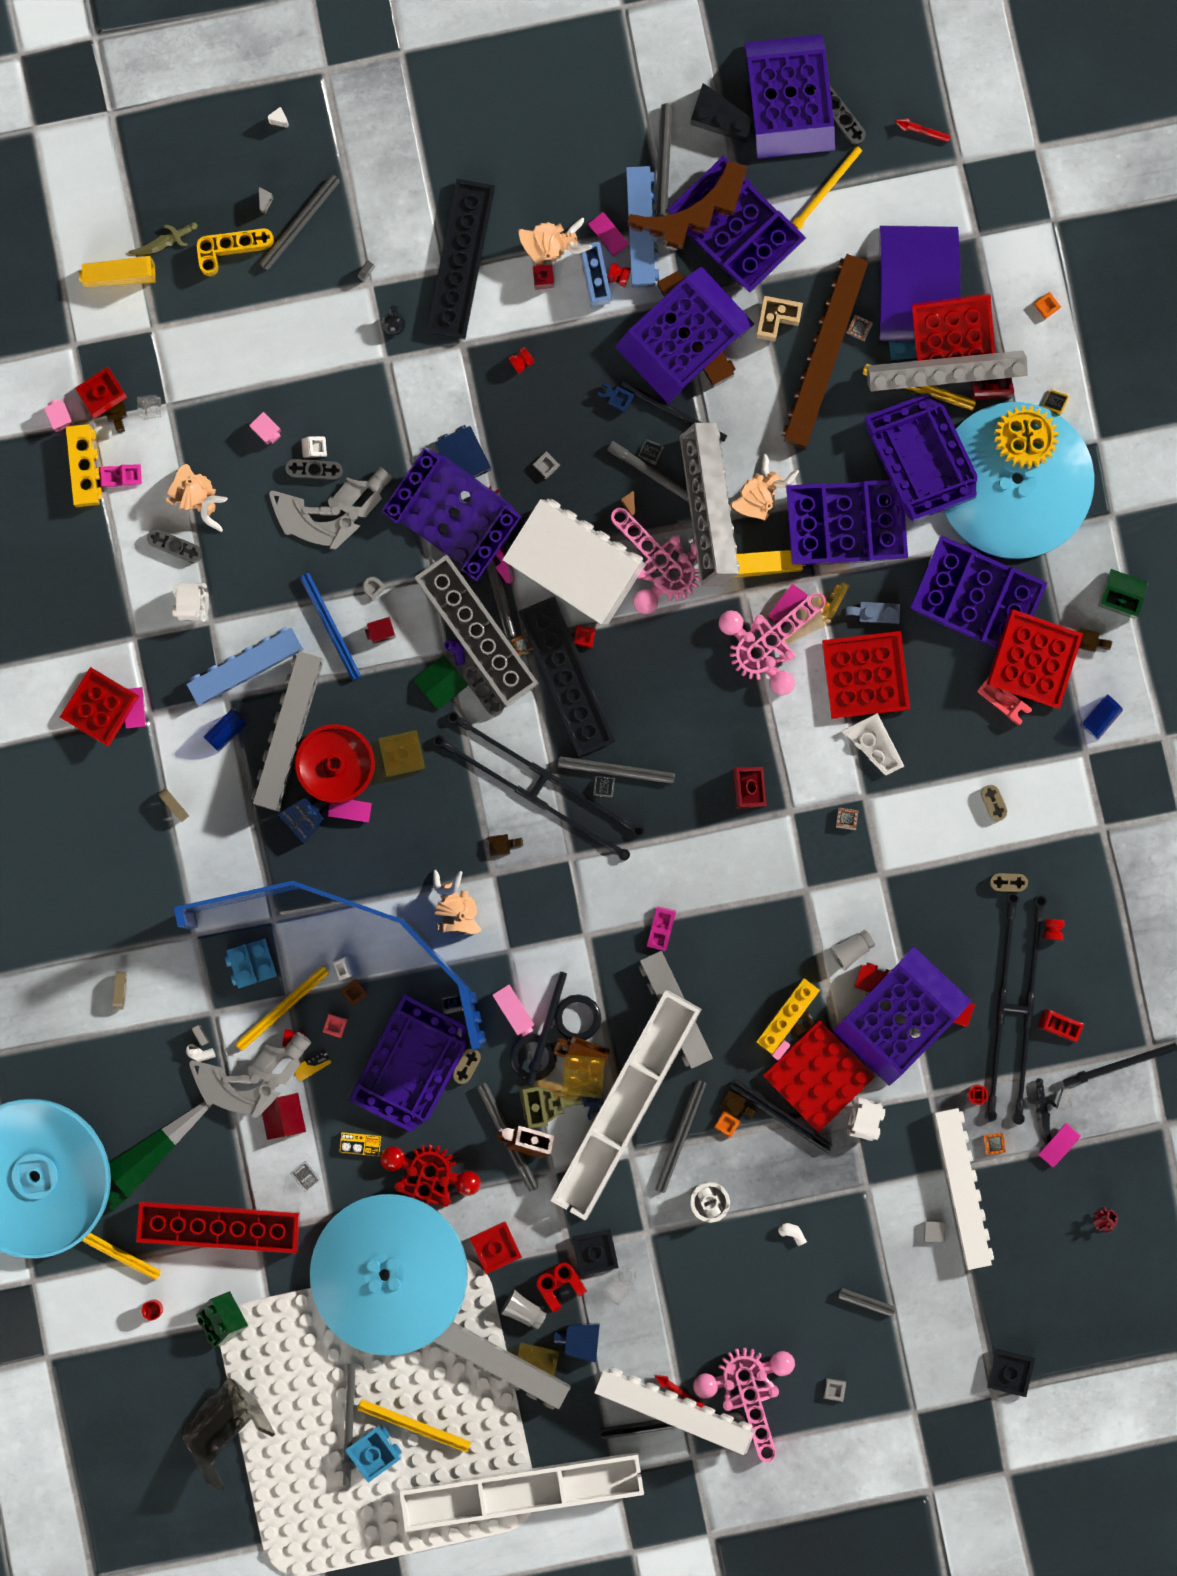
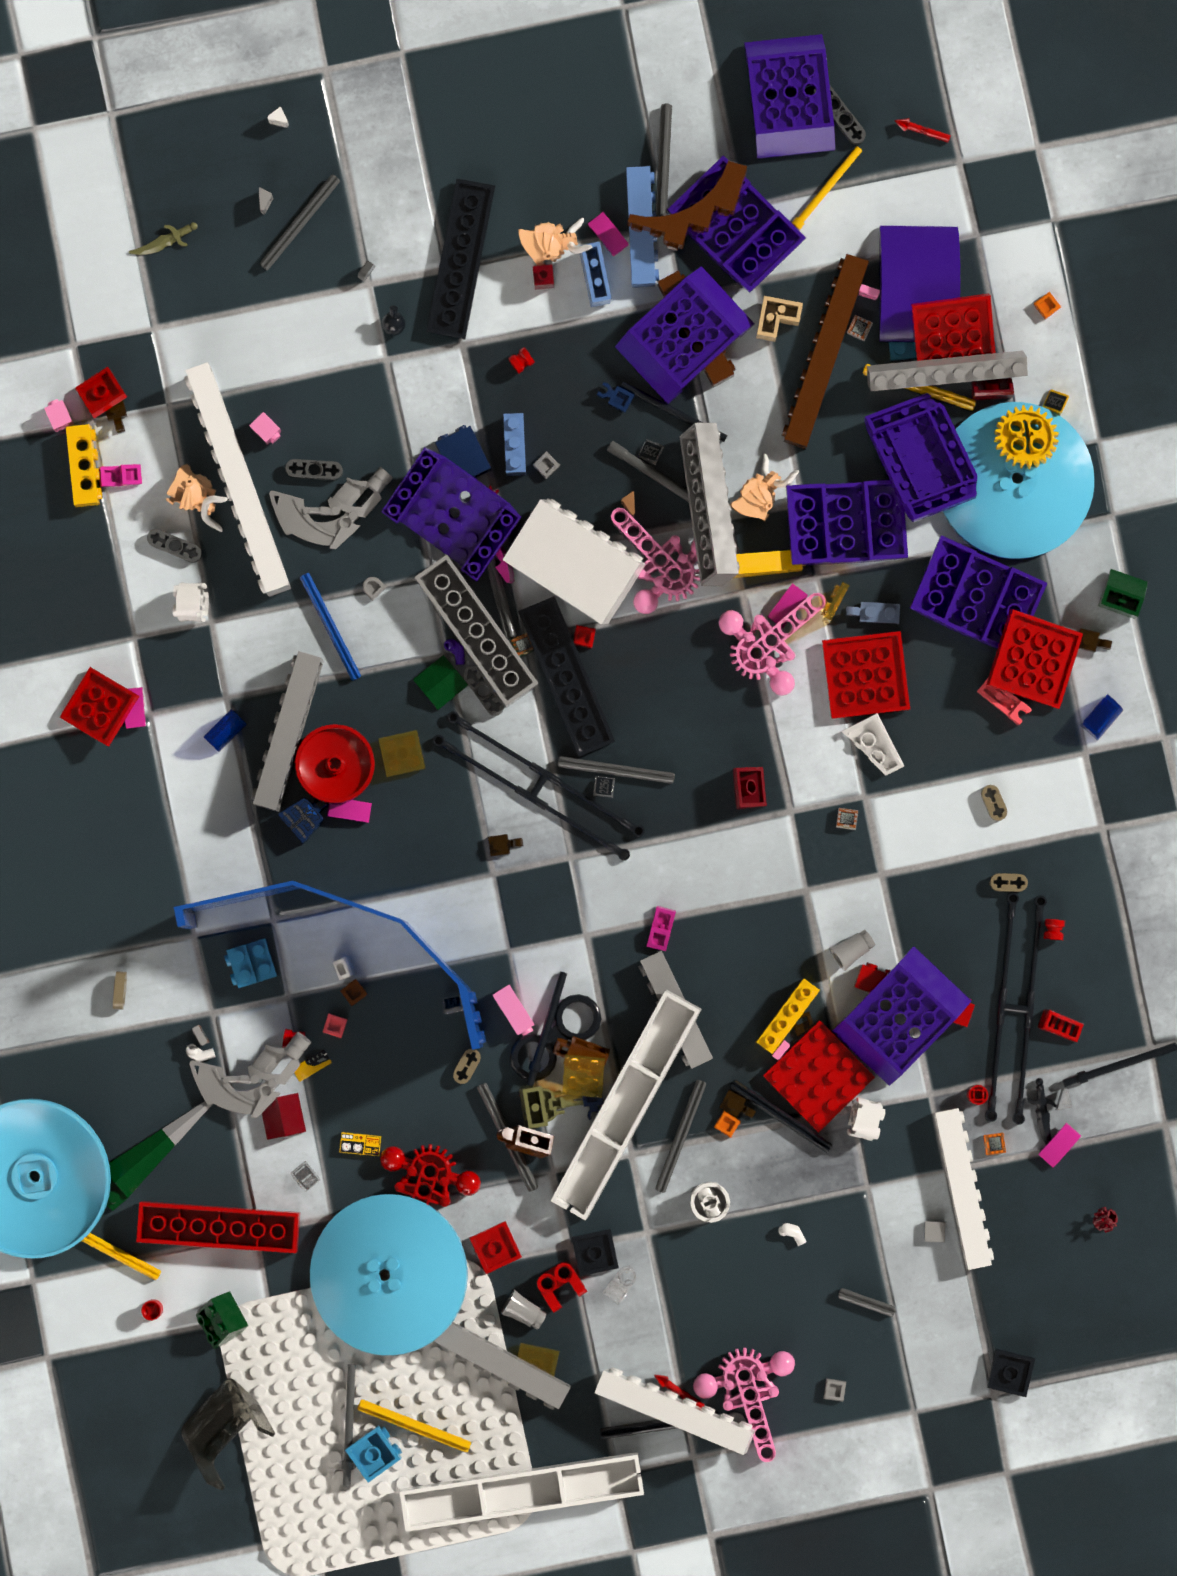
(118, 272): yellow slope -> none
(149, 407): clear slope -> none
(173, 804): dark tan beam -> none
(235, 247): yellow beam -> none
(238, 480): none -> white piece
(245, 666): medium blue brick -> none
(282, 1008): yellow axle -> none
(314, 447): white slope -> none
(380, 630): dark red brick -> none
(410, 1064): dark purple slope -> none
(455, 911): light nougat helmet -> none
(514, 444): none -> medium blue brick
(580, 1340): dark blue torso -> none
(618, 275): red wheel -> none
(720, 116): black wedge -> none
(869, 292): none -> bright pink tile

